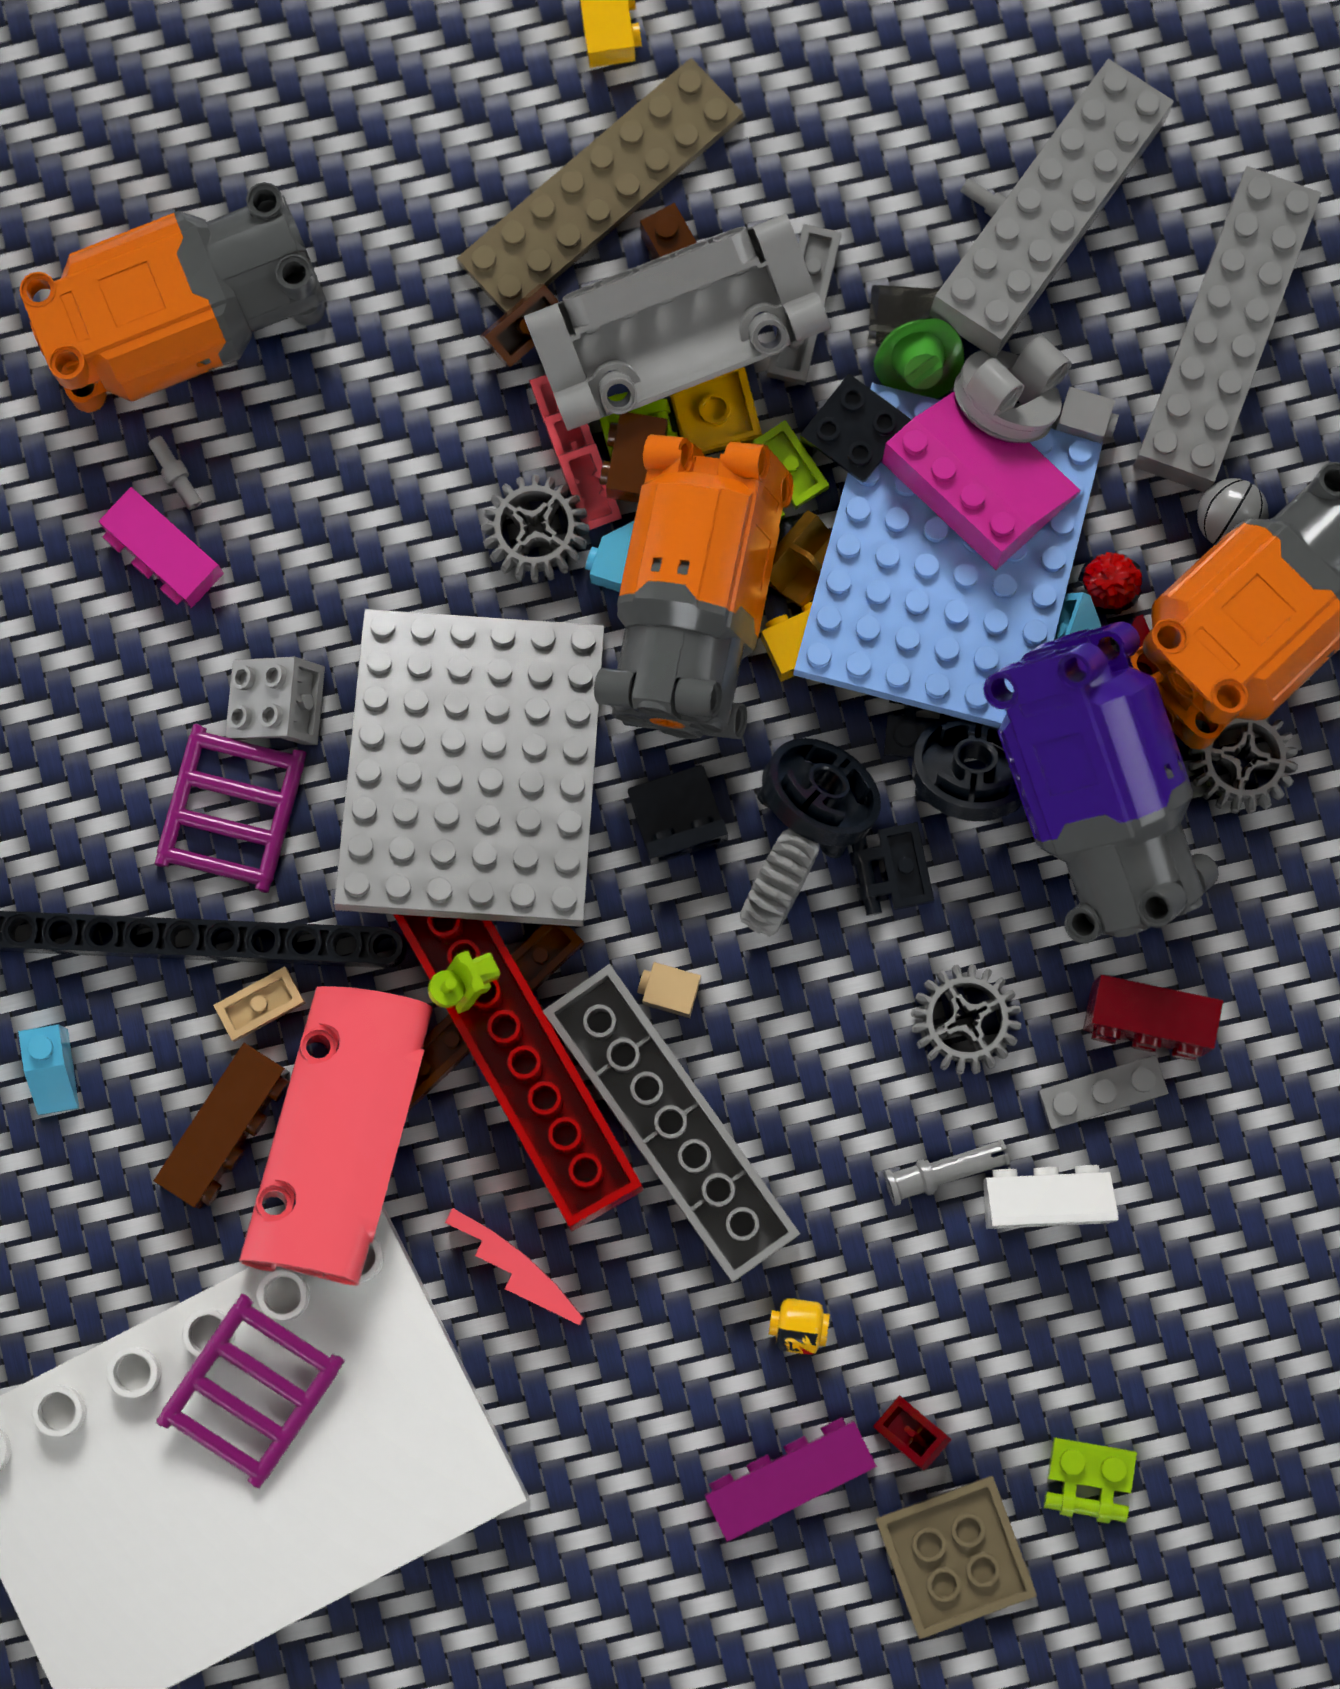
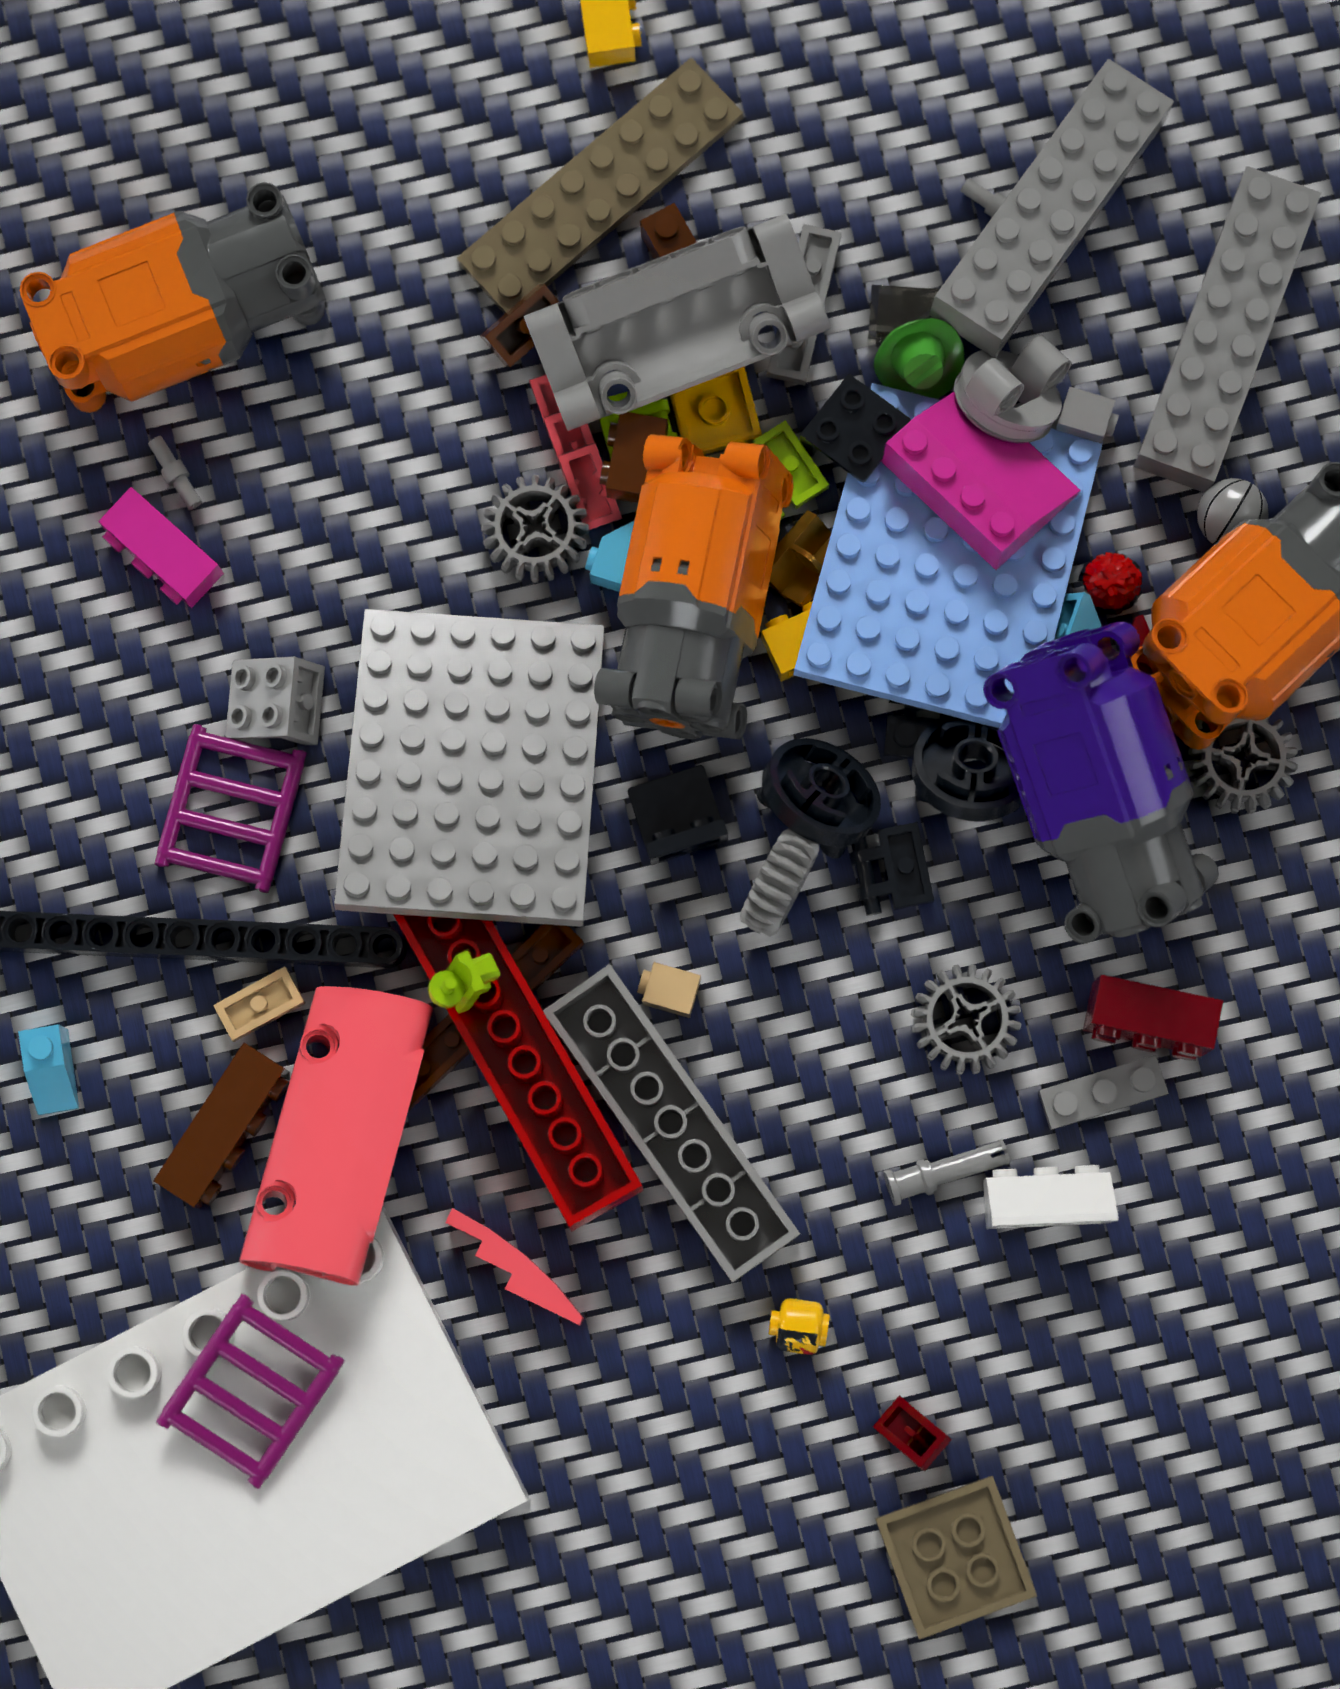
(789, 1480): magenta brick -> none
(1091, 1466): lime plate -> none

